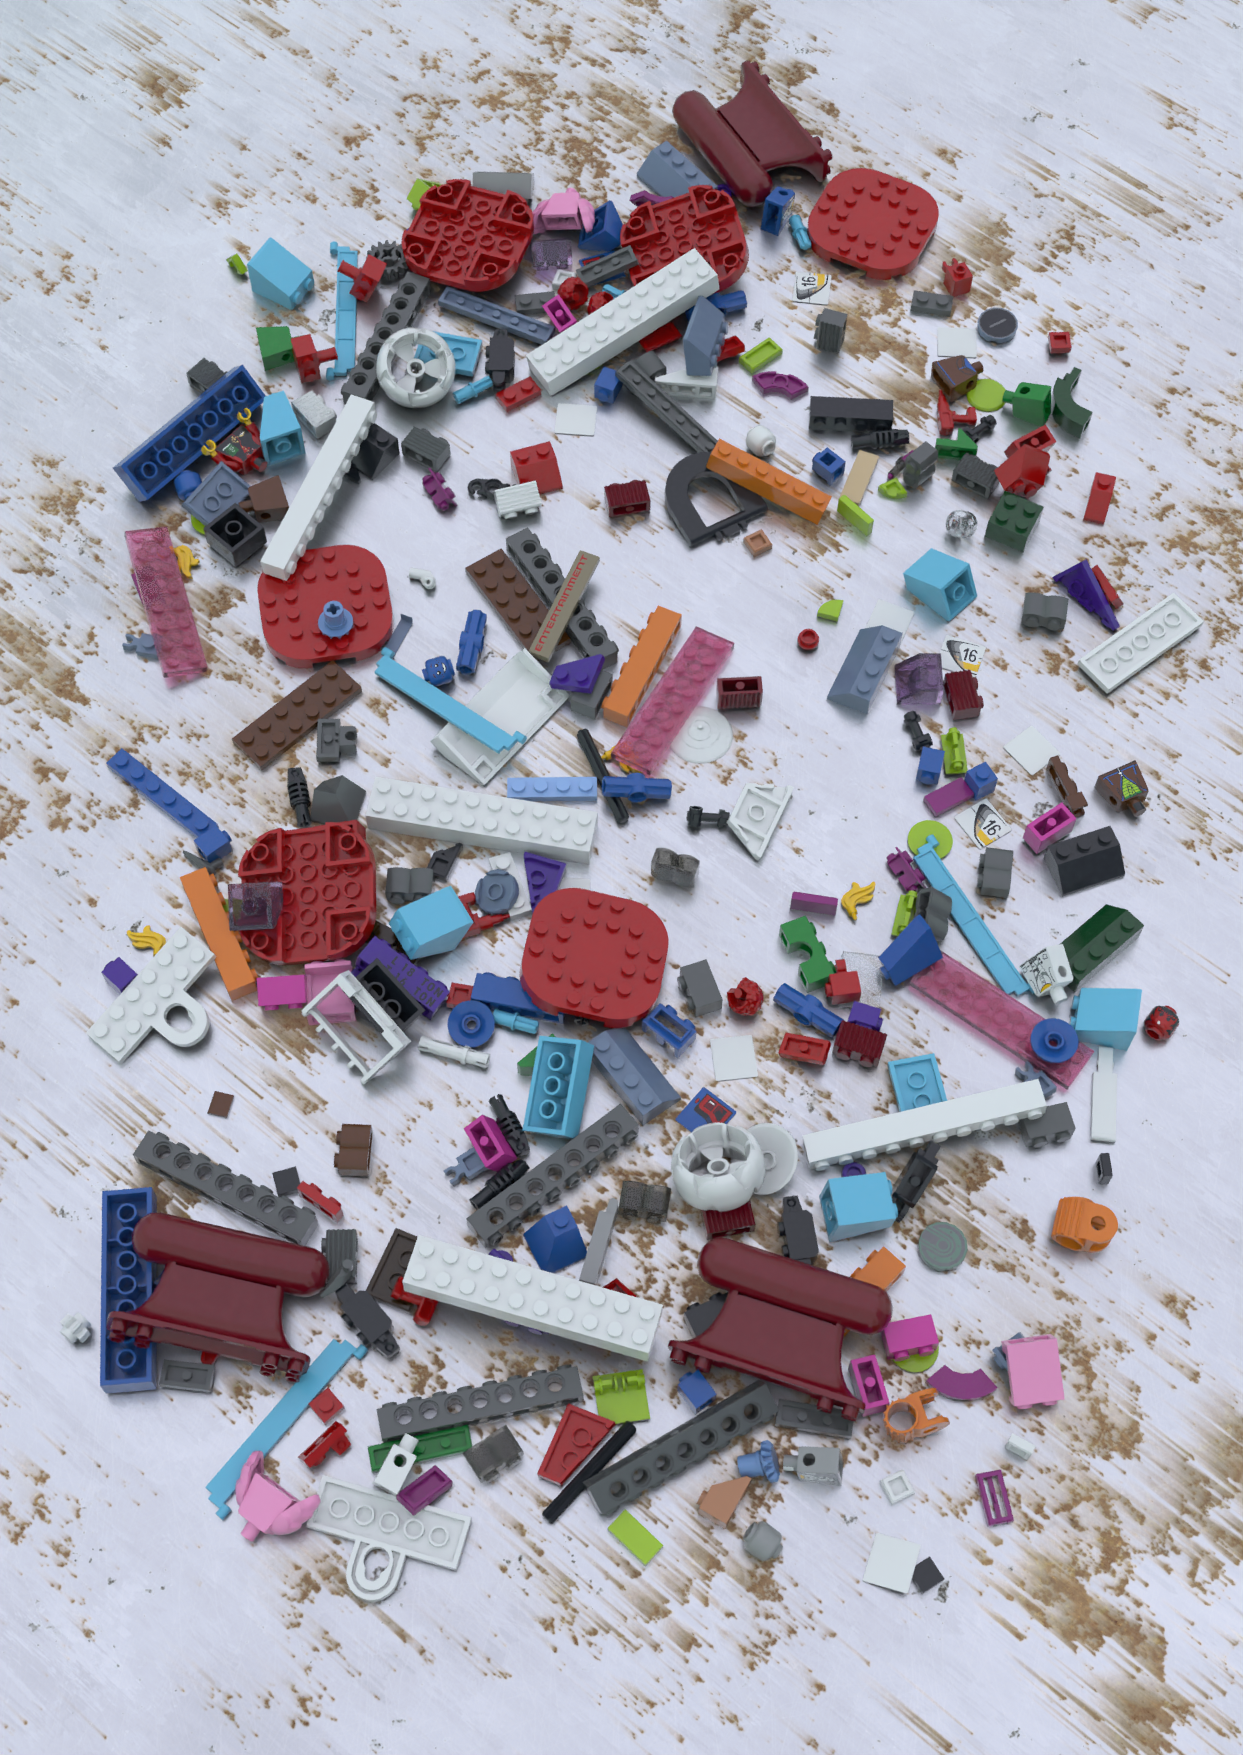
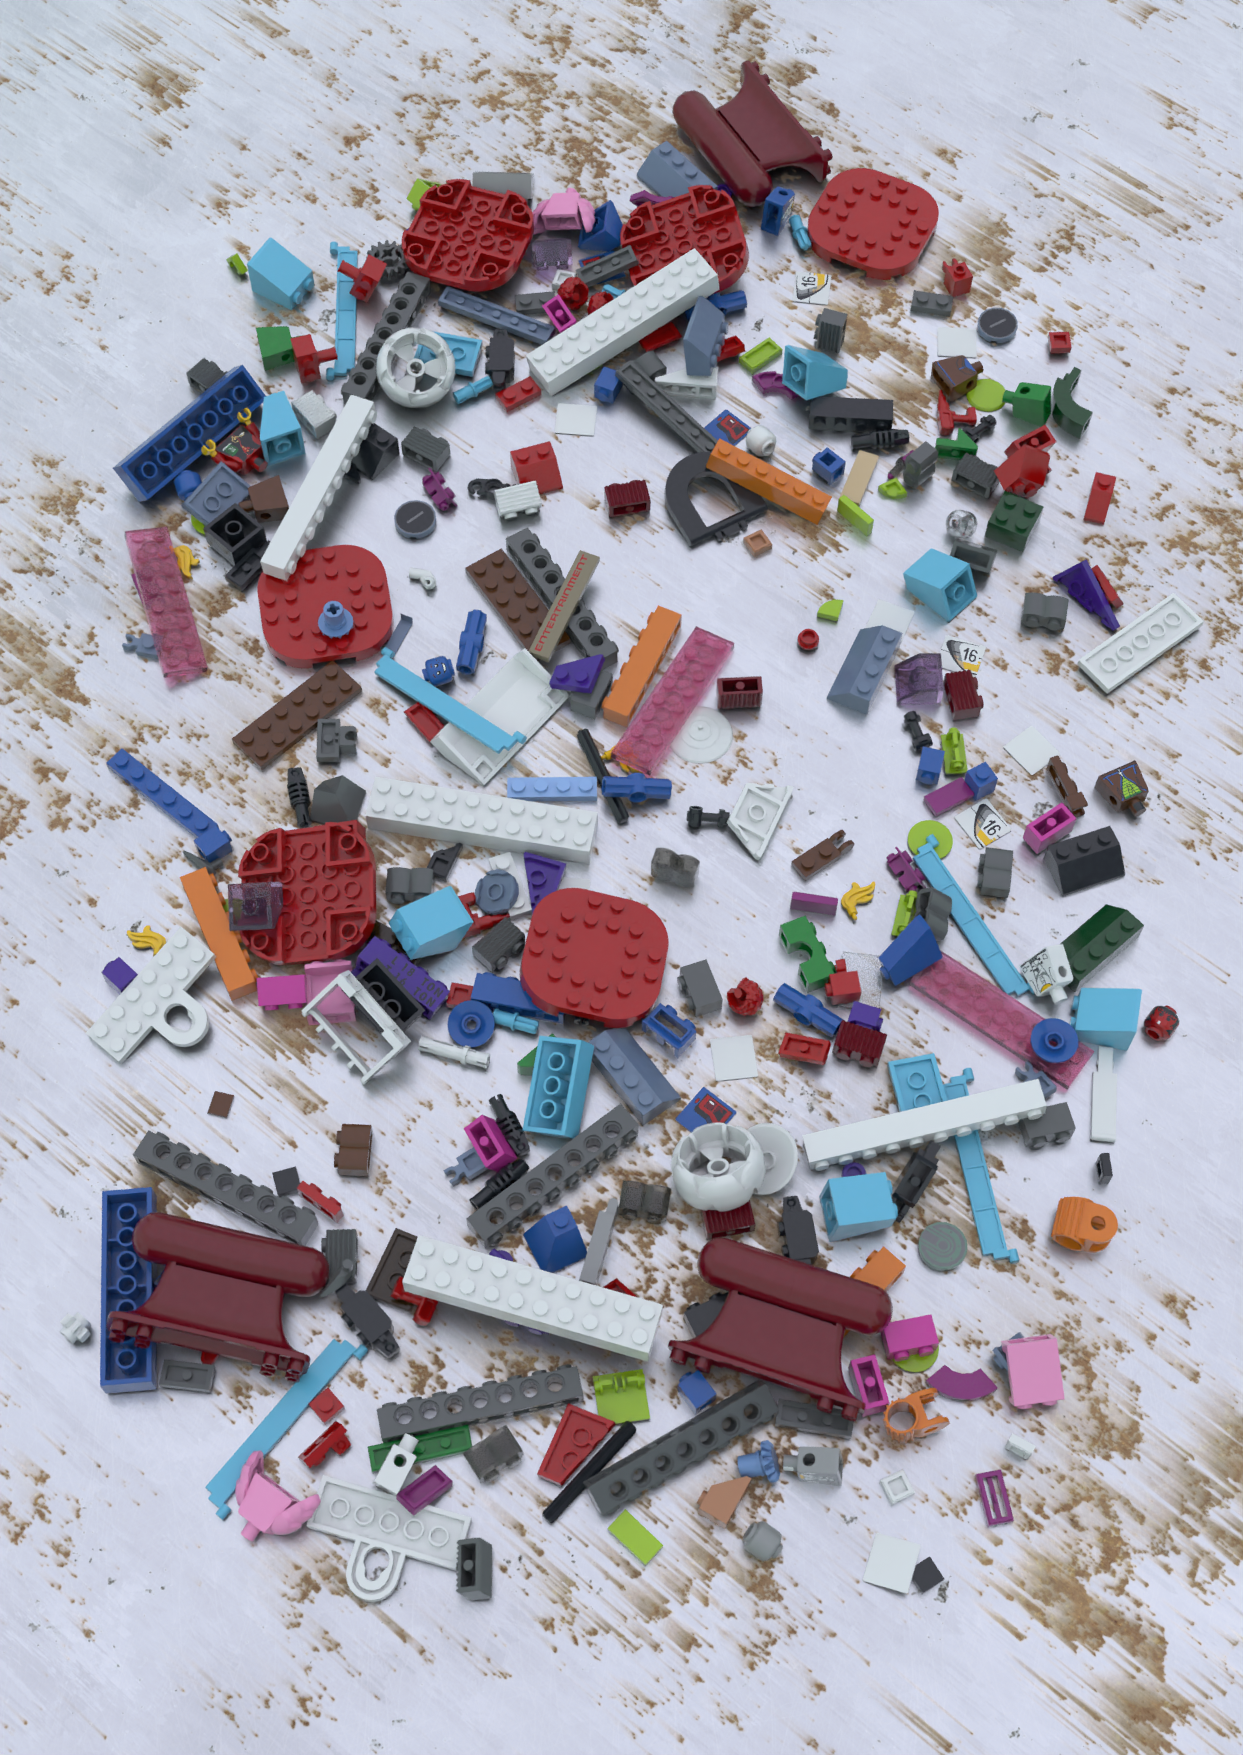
(247, 568): none -> black hinge
(415, 519): none -> black tile
(424, 720): none -> red tile
(474, 1569): none -> dark grey brick
(499, 945): none -> dark grey brick
(728, 428): none -> sticker
(812, 373): none -> medium azure slope
(821, 855): none -> reddish brown hinge
(976, 555): none -> dark grey brick
(978, 1181): none -> medium azure piece

